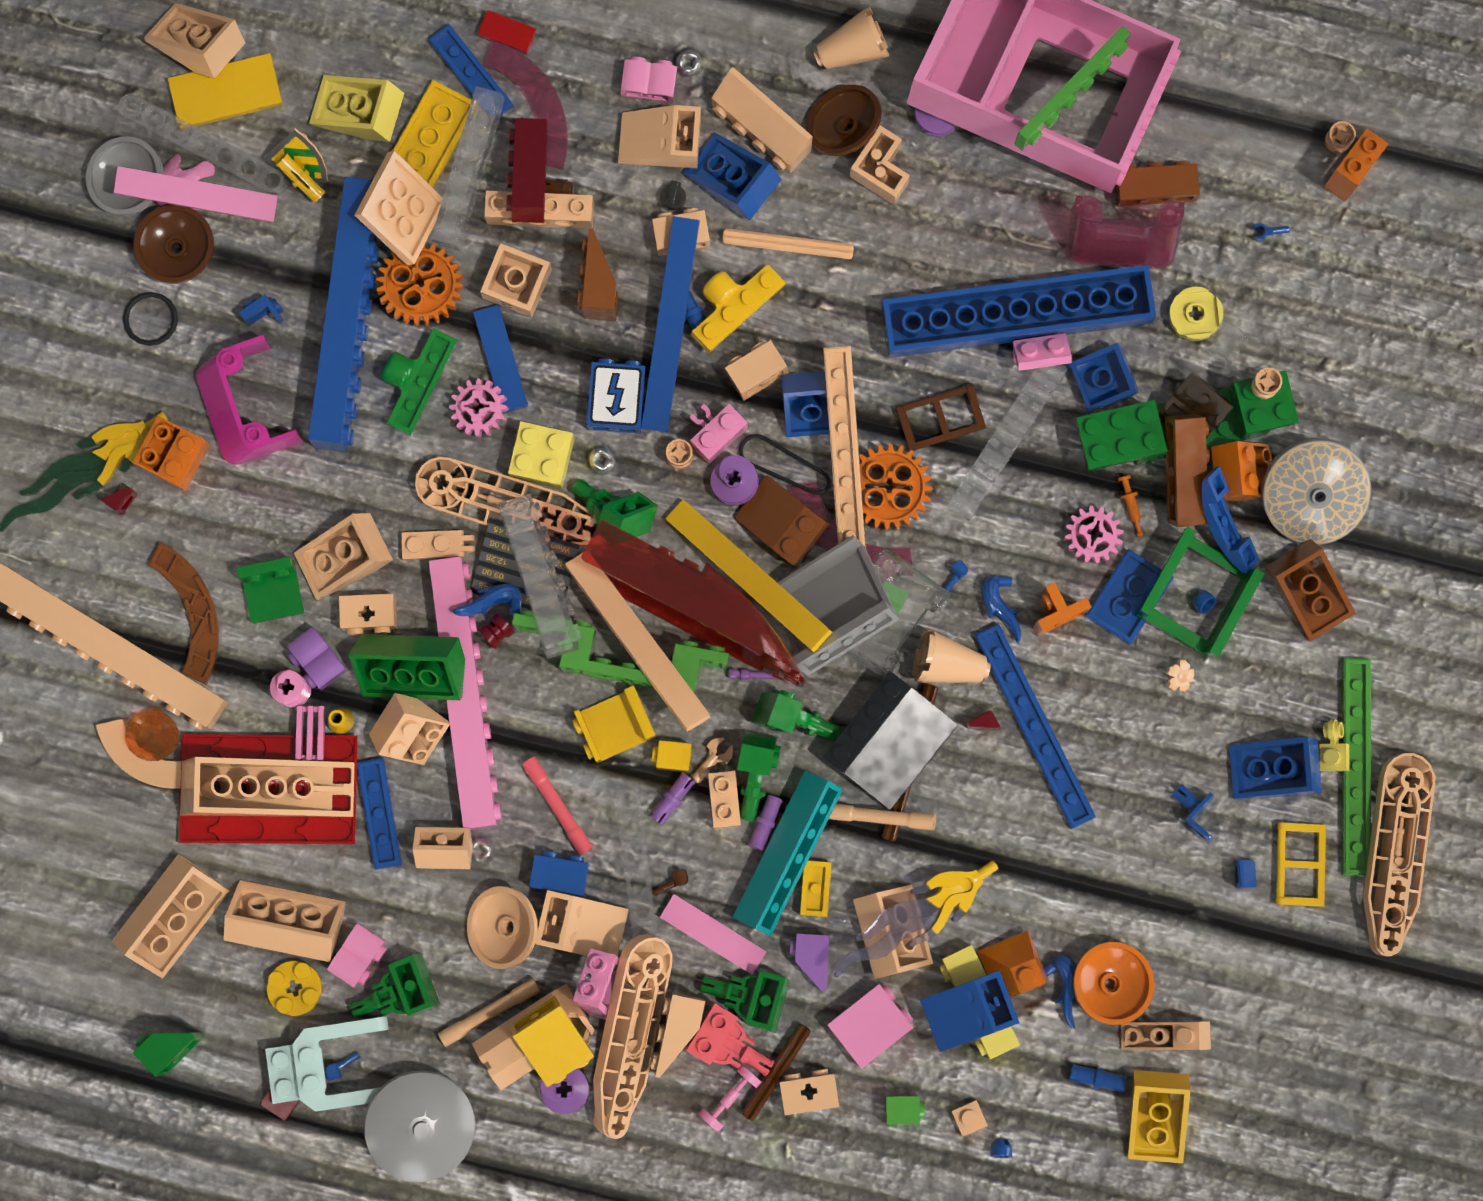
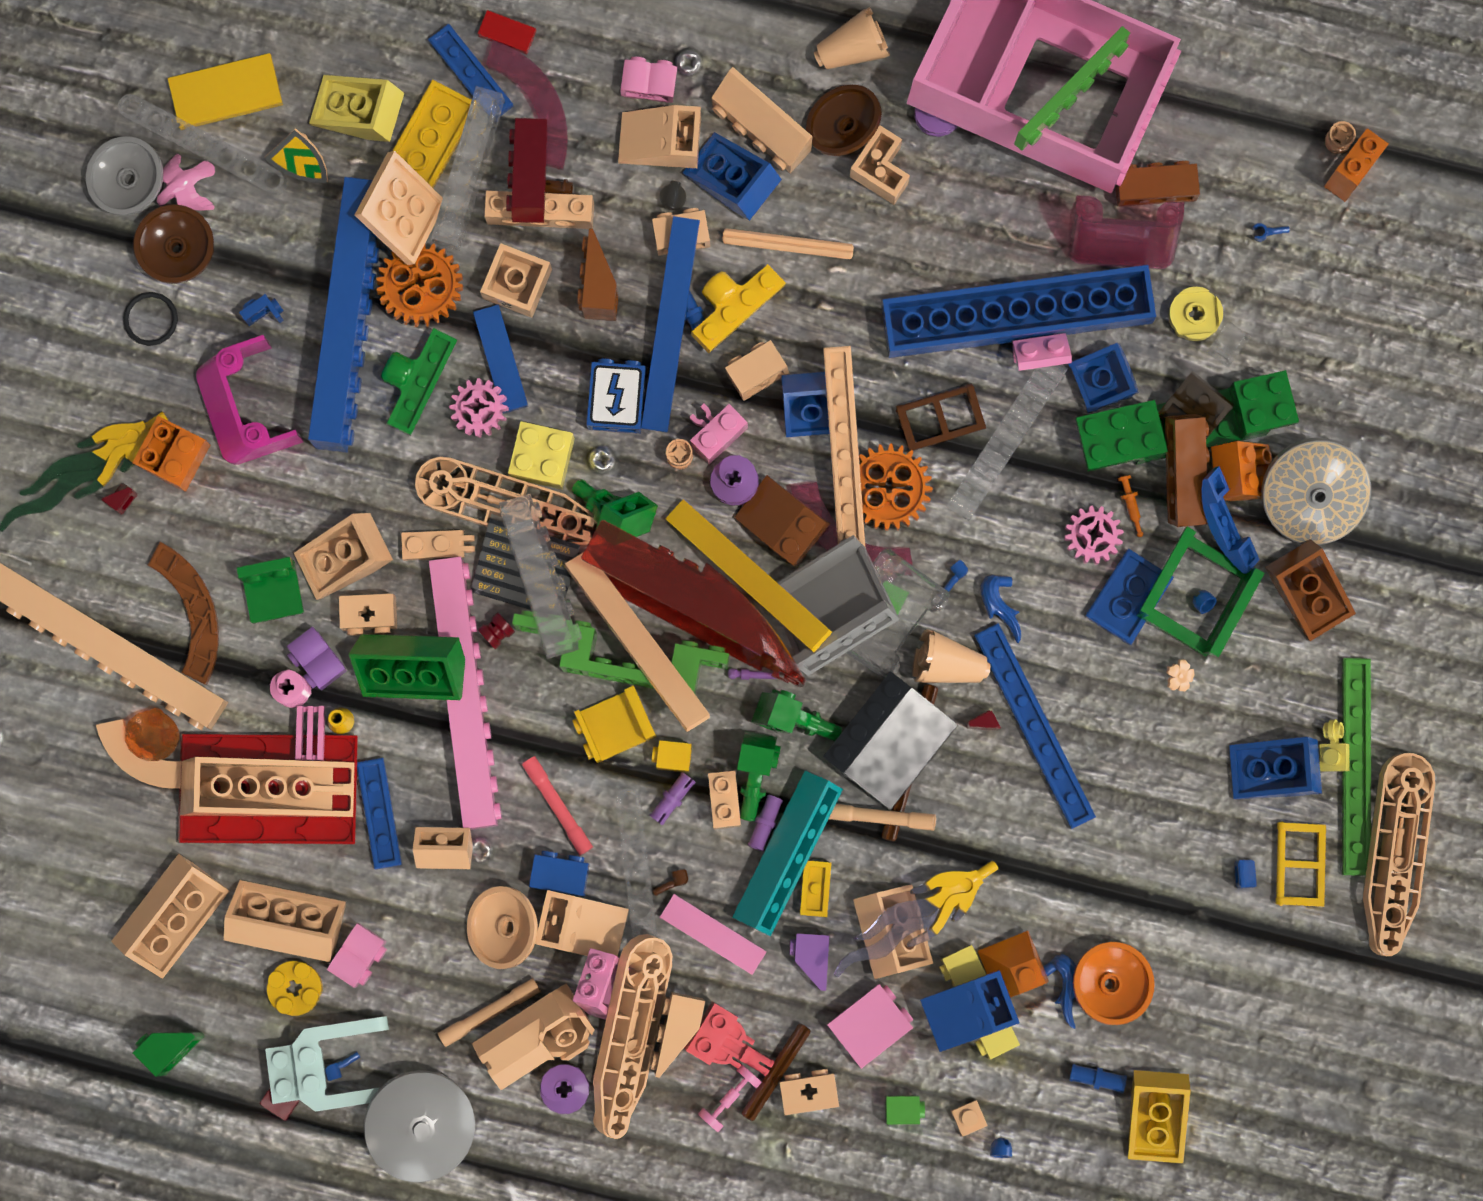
(195, 194): bright pink tile -> none
(197, 39): light nougat slope -> none
(313, 190): yellow pin -> none
(405, 988): green brick -> none
(408, 730): light nougat slope -> none
(490, 596): blue piece -> none
(551, 1042): yellow panel -> none
(712, 760): light nougat bar -> none
(757, 998): green brick -> none
(792, 455): black piece -> none
(1060, 613): orange bracket -> none
(1165, 1036): light nougat slope -> none
(1195, 807): blue bracket -> none
(1270, 380): light nougat wheel -> none

